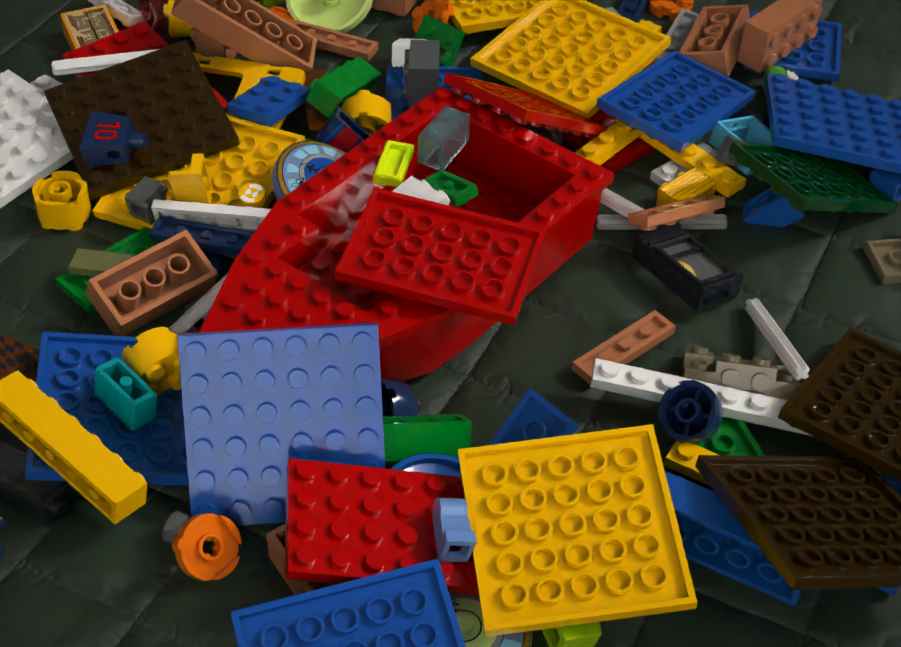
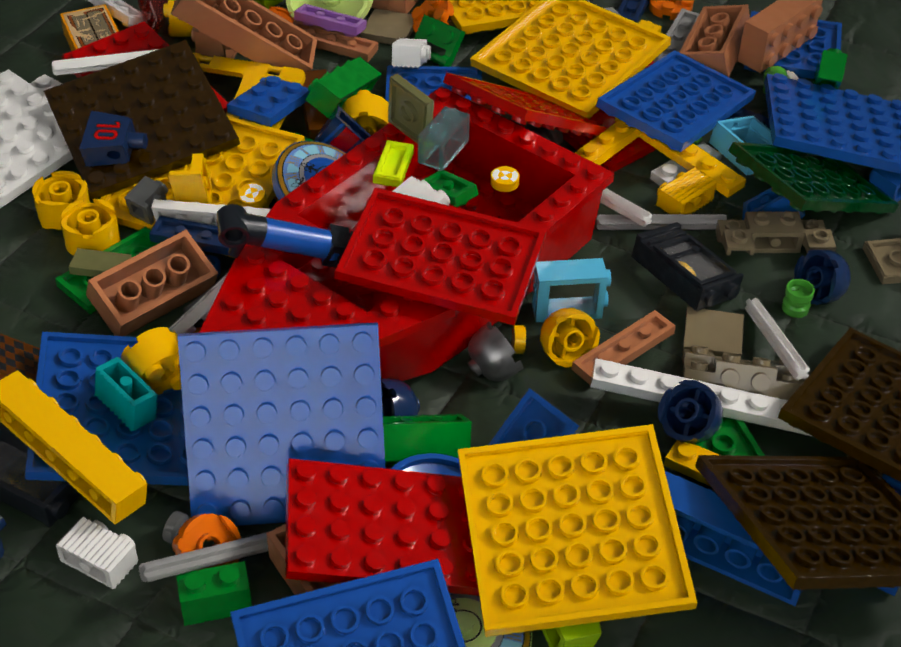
(89, 226): none -> yellow brick
(98, 552): none -> white brick
(203, 558): none -> light grey axle
(213, 592): none -> green piece
(240, 228): none -> piece
(330, 20): none -> medium lavender plate
(388, 26): none -> dark tan tile
(408, 107): none -> olive tile
(421, 70): dark grey brick -> none
(452, 529): medium blue leg -> none
(492, 354): none -> flat silver cylinder
(505, 179): none -> yellow tile
(519, 339): none -> yellow tile
(568, 335): none -> yellow cylinder
(570, 273): none -> medium azure window
(669, 213): nougat plate -> none
(714, 329): none -> dark tan tile
(724, 155): dark grey tile -> none
(773, 233): none -> dark tan bracket
(798, 298): none -> bright green wheel
(826, 272): none -> dark blue cylinder
(830, 68): none -> green piece

